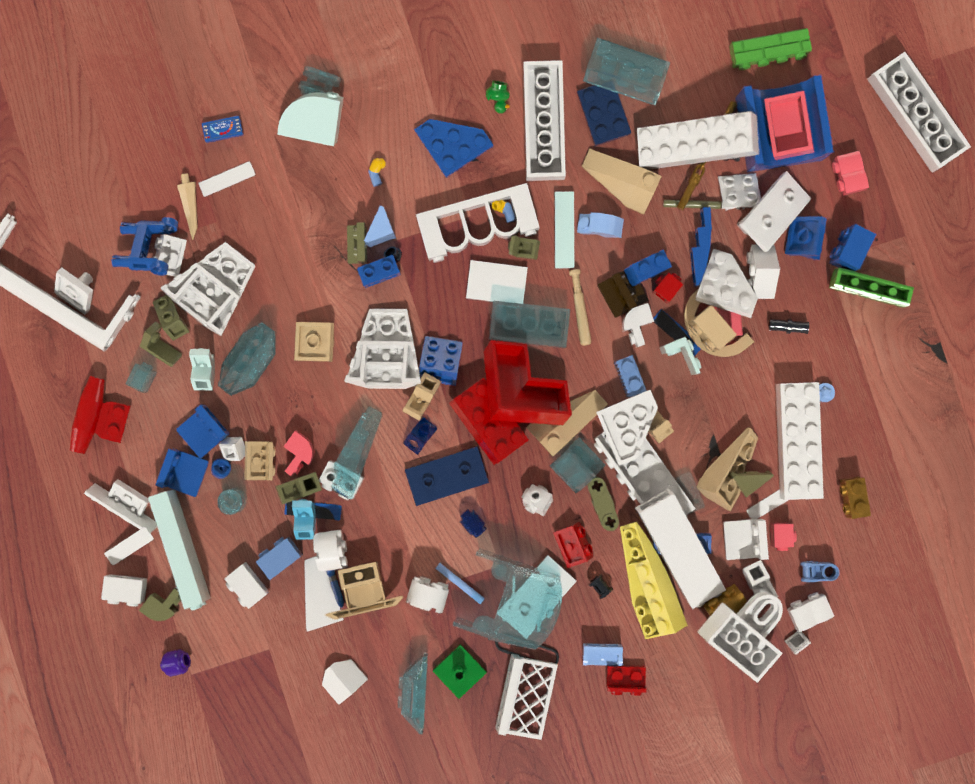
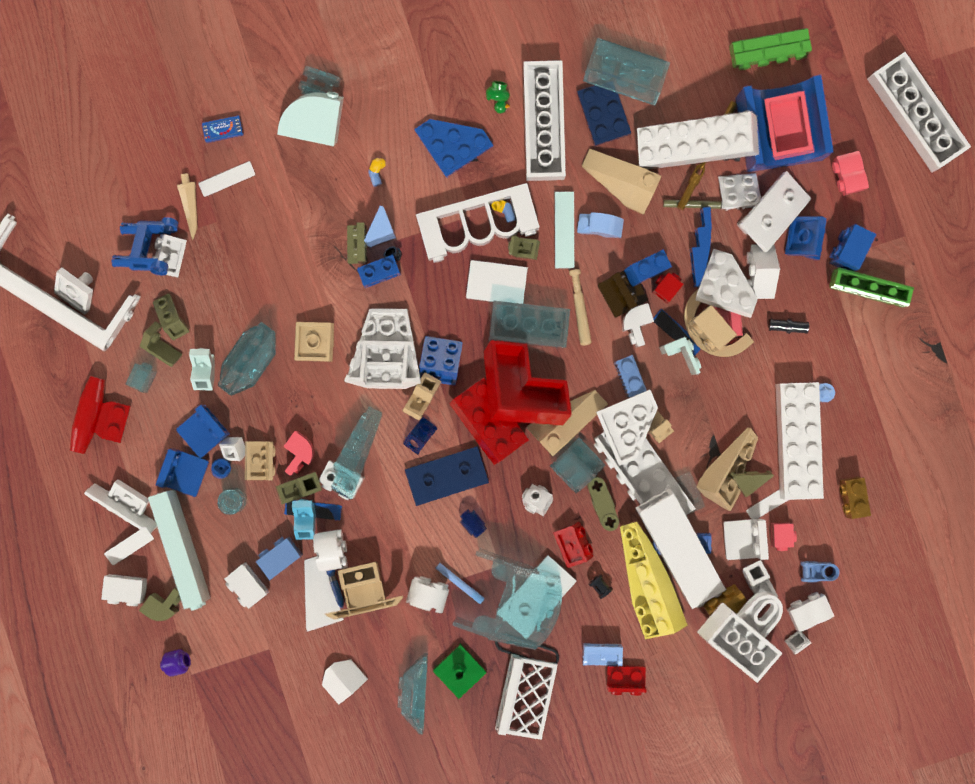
(212, 287): white wedge -> none

